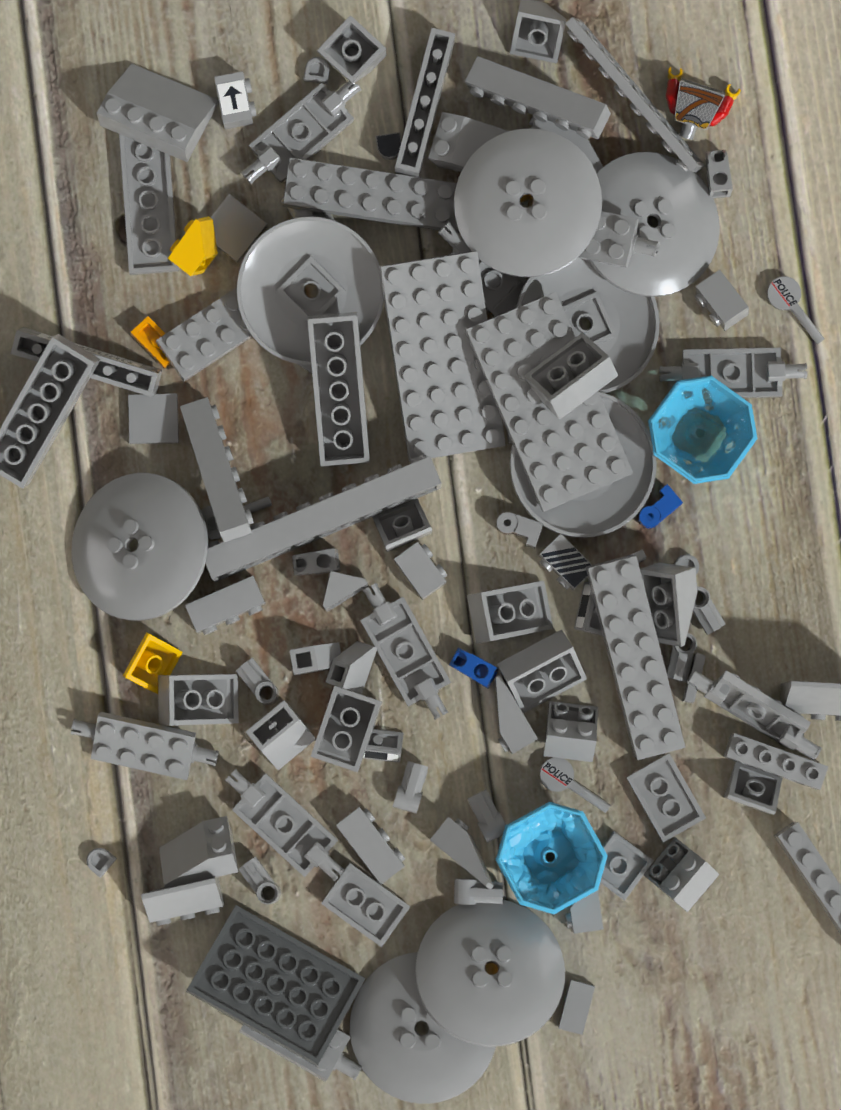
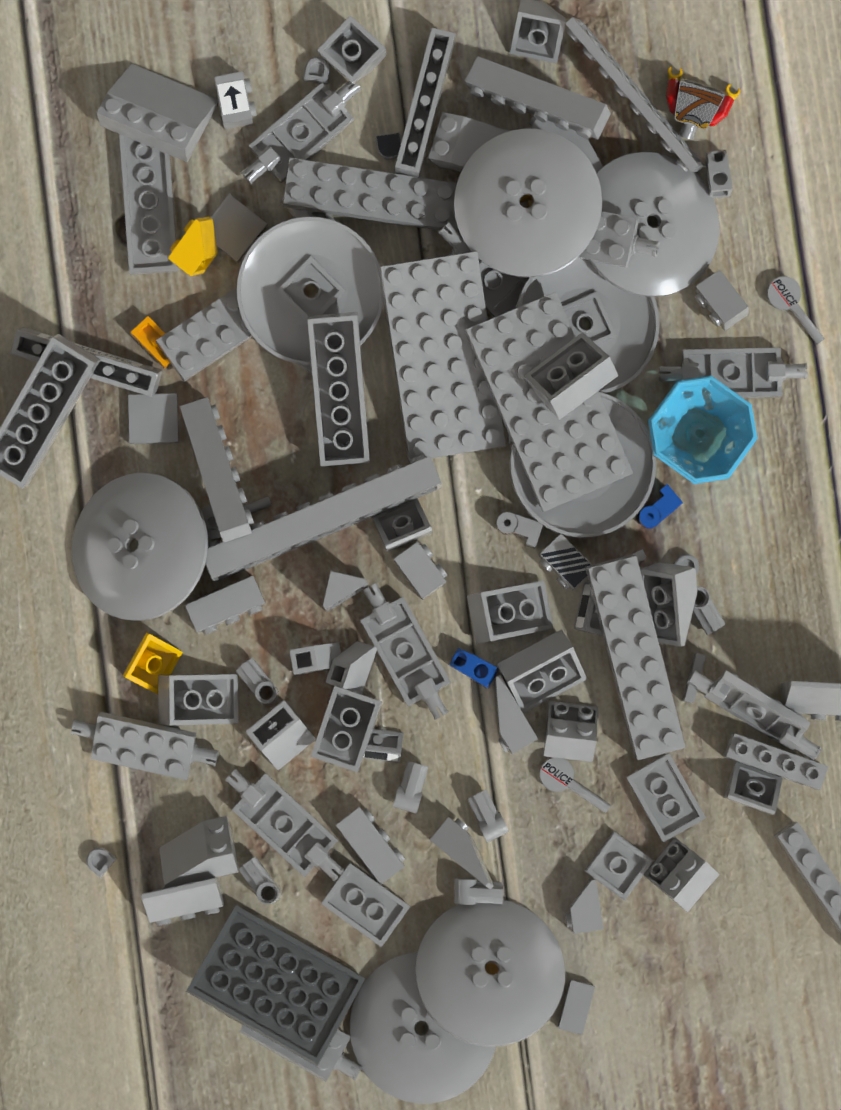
(316, 562): light grey leg -> none
(569, 876): medium azure rock -> none
(681, 661): light grey piece -> none

